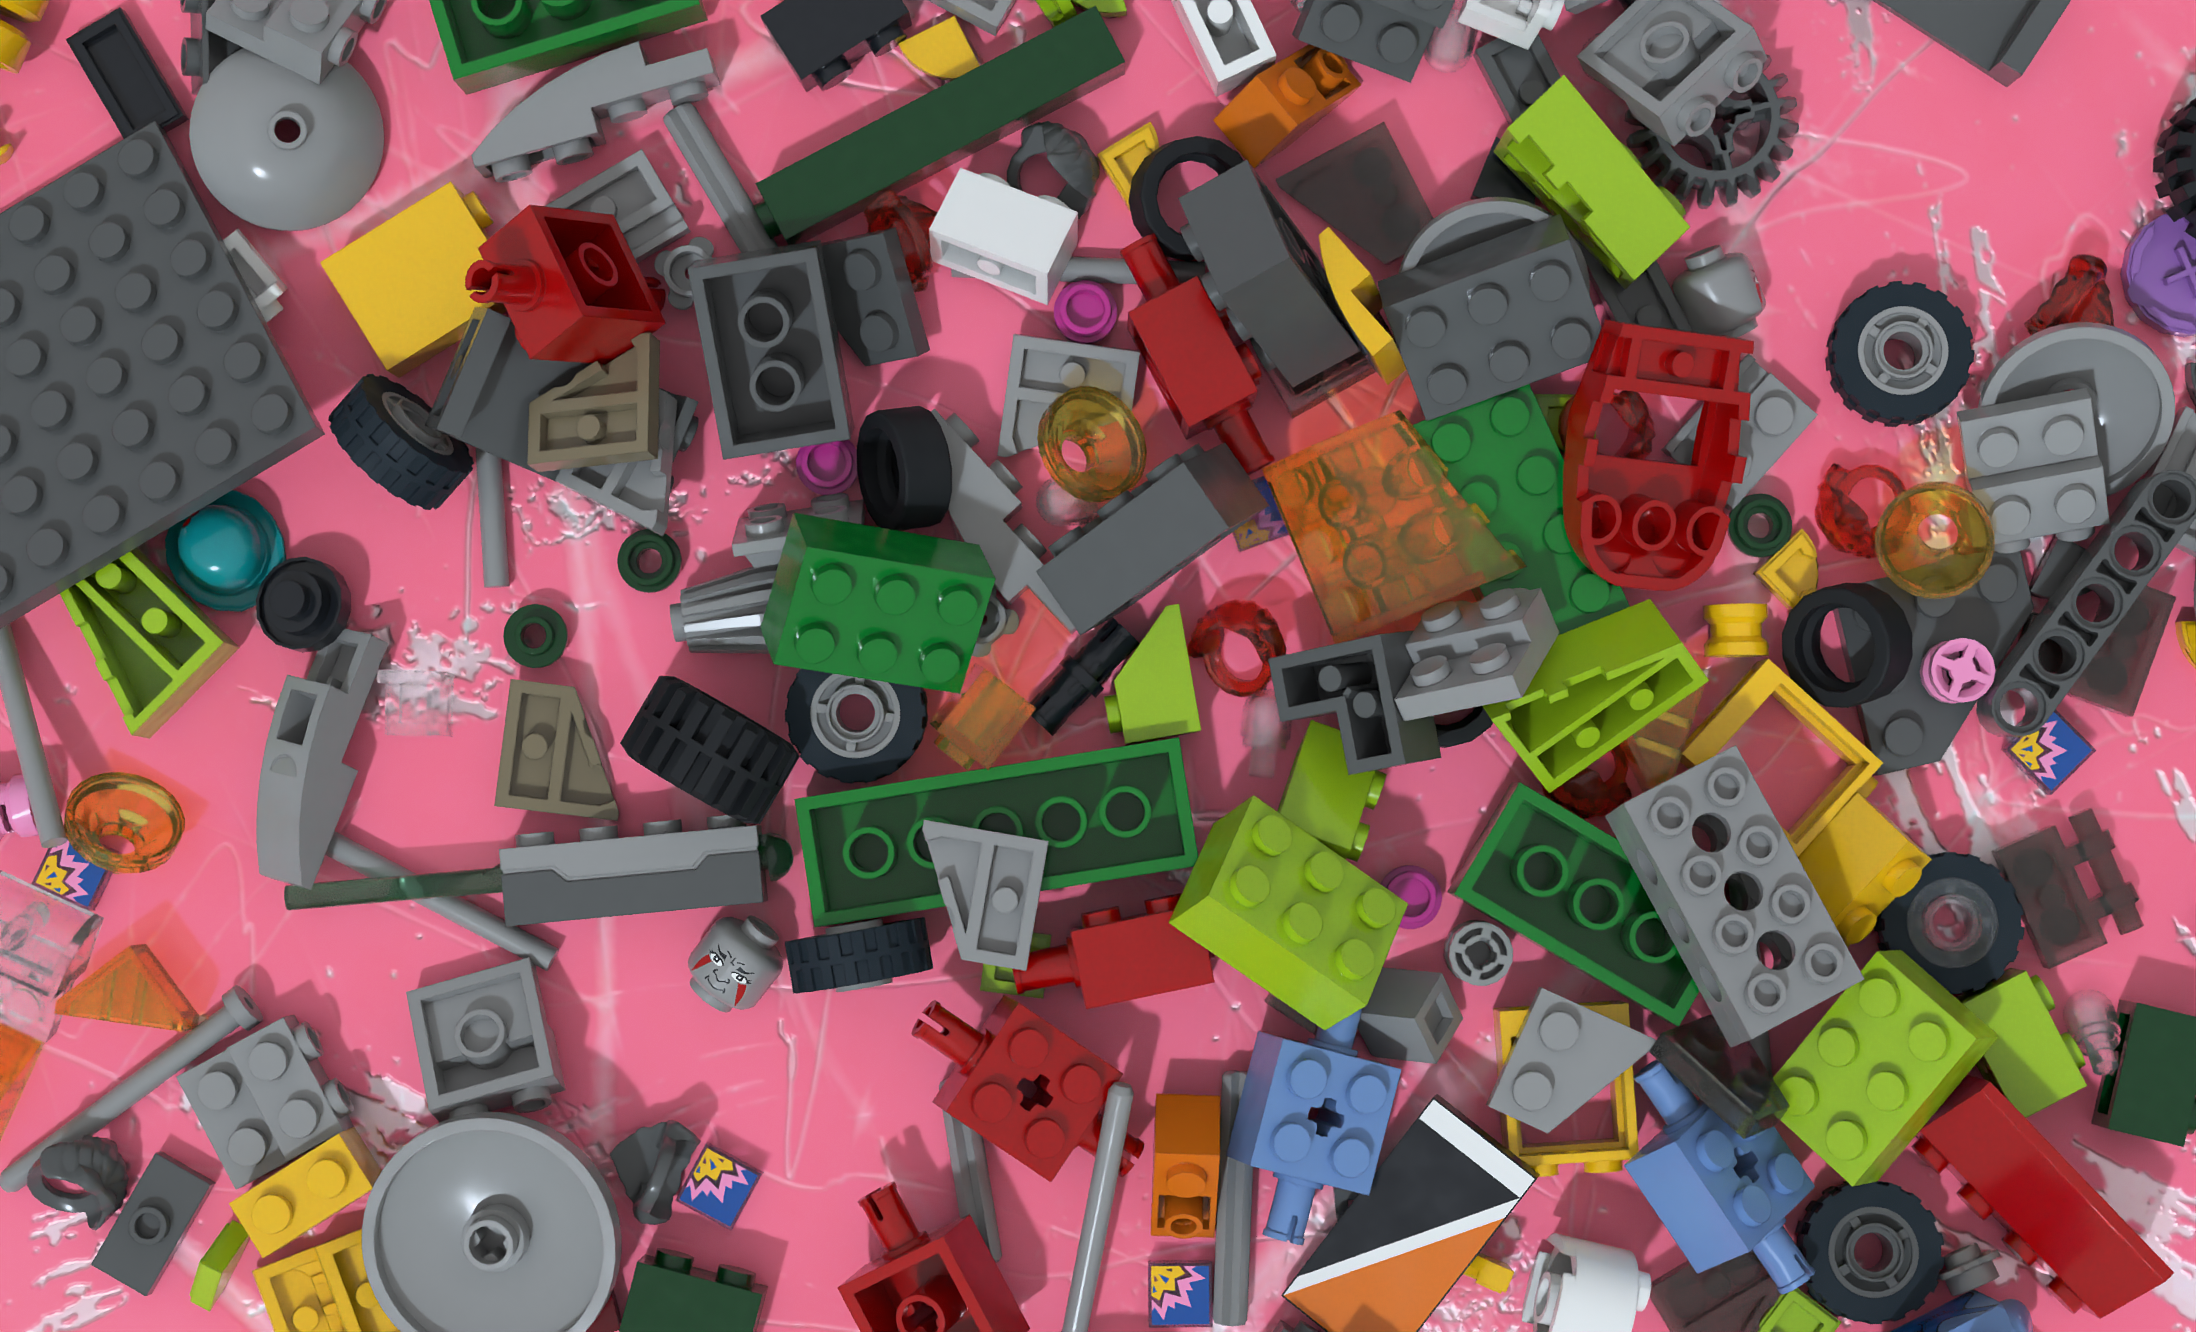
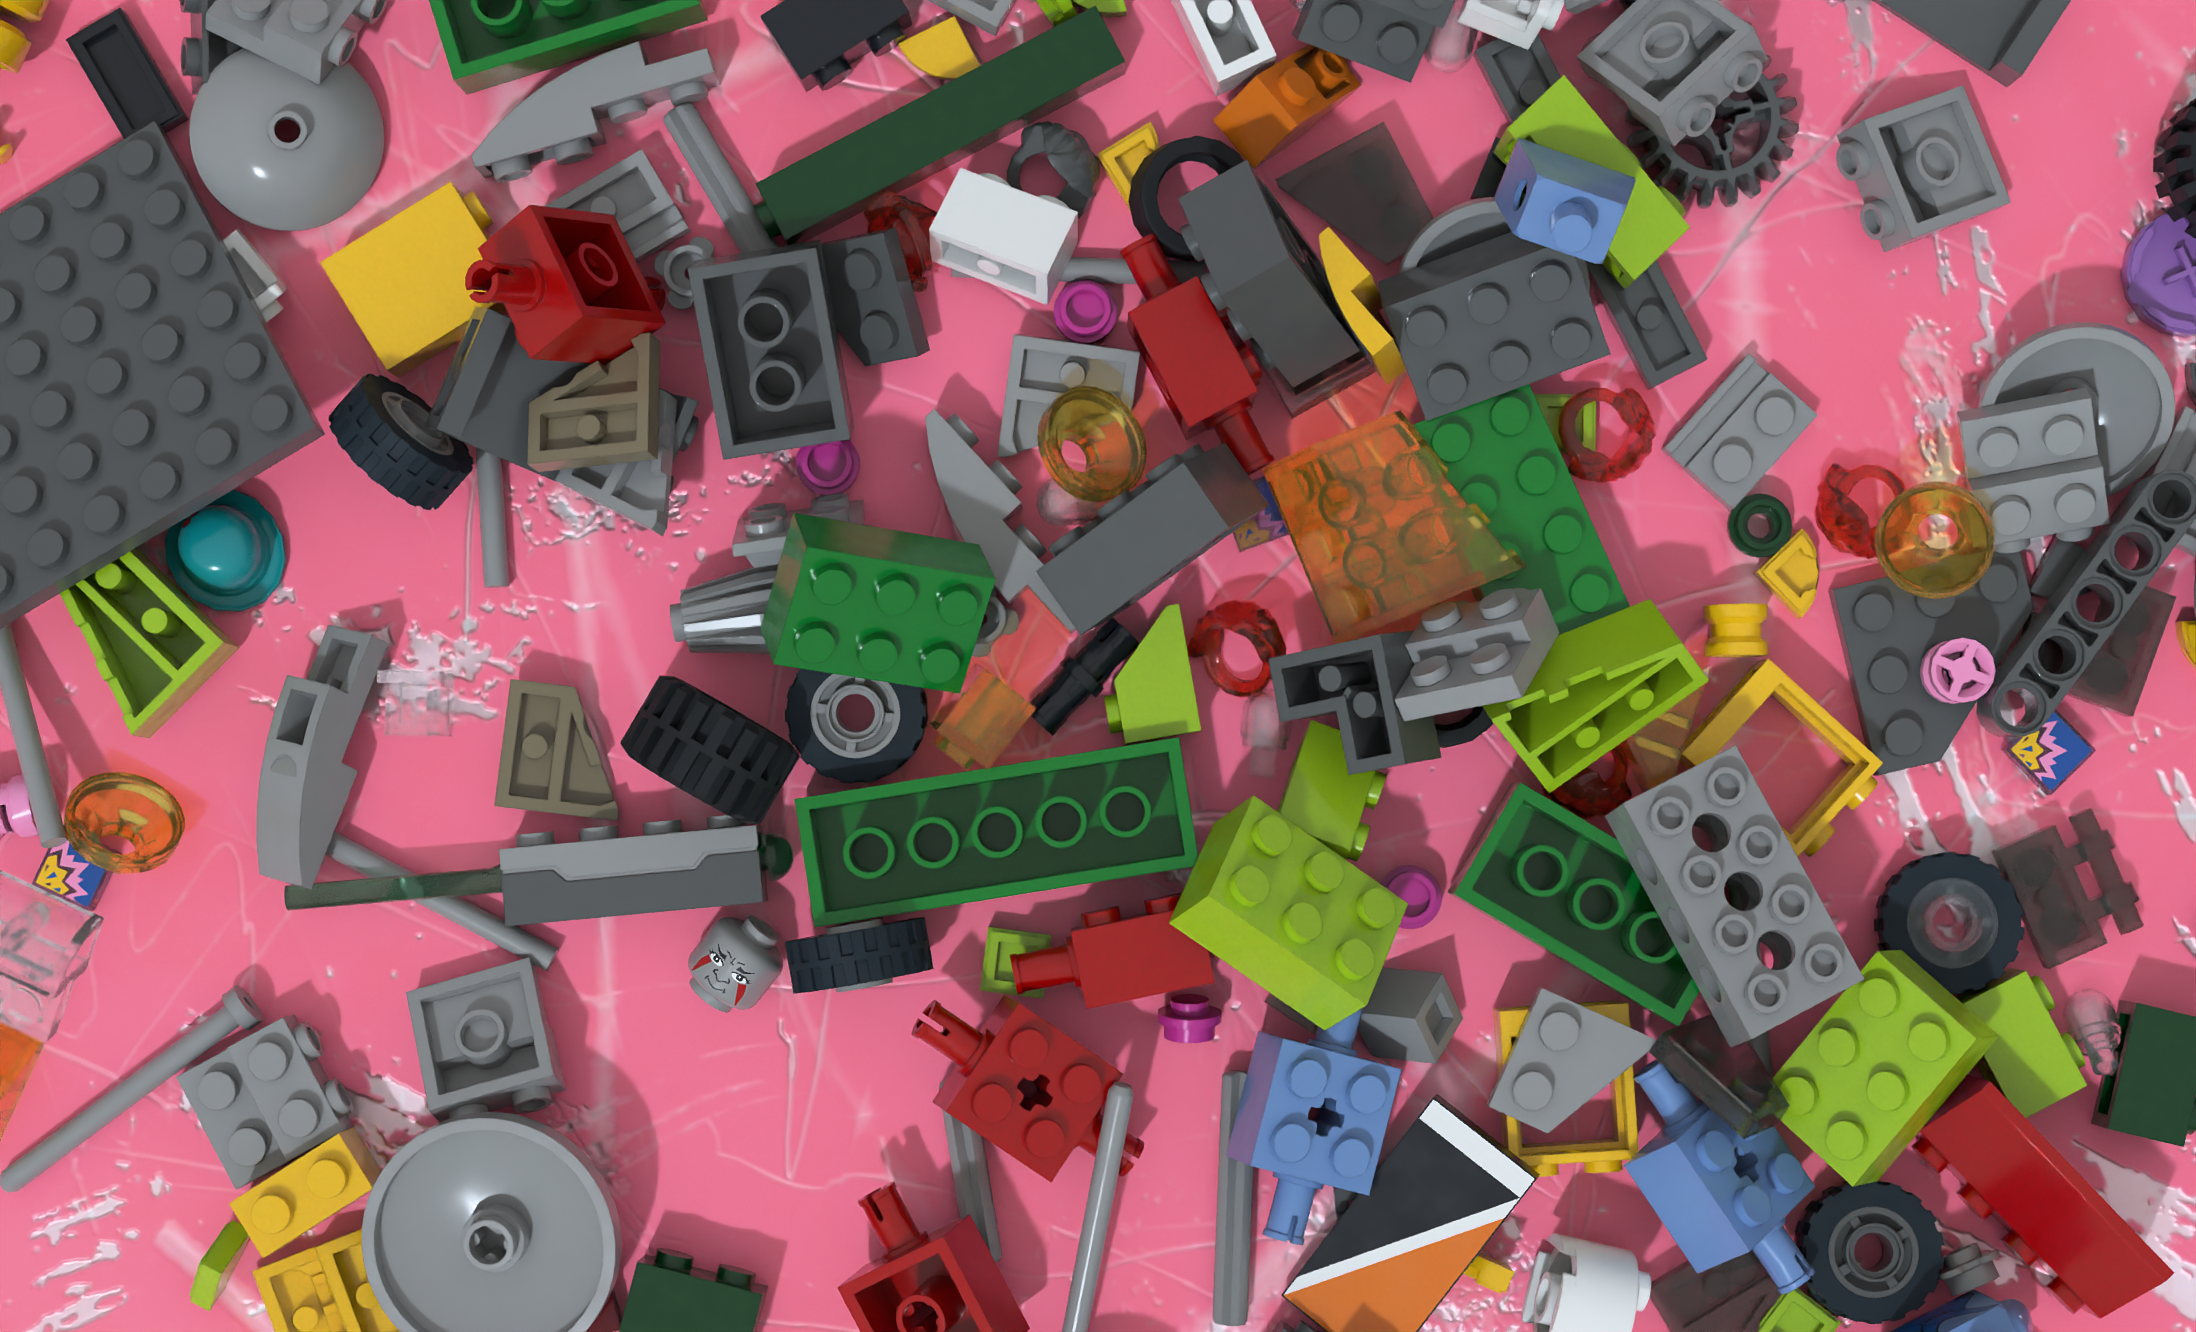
(90, 1164): dark grey piece -> none
(131, 991): clear yellow slope -> none
(153, 1223): dark grey plate -> none
(303, 604): black plate -> none
(555, 641): dark green plate -> none
(630, 555): dark green plate -> none
(652, 1168): dark grey piece -> none
(719, 1186): tile -> none
(904, 468): black tyre -> none
(989, 890): light grey wing -> none
(1180, 1293): tile -> none
(1185, 1165): orange slope -> none
(1189, 1019): none -> dark pink plate
(1467, 950): light grey wheel -> none
(1566, 201): none -> medium blue torso
(1644, 517): red slope -> none
(1719, 292): light grey head -> none
(1861, 867): yellow brick -> none
(1889, 630): black tyre -> none
(1921, 169): none -> light grey plate
(1922, 321): black wheel -> none
(2077, 297): clear red piece -> none

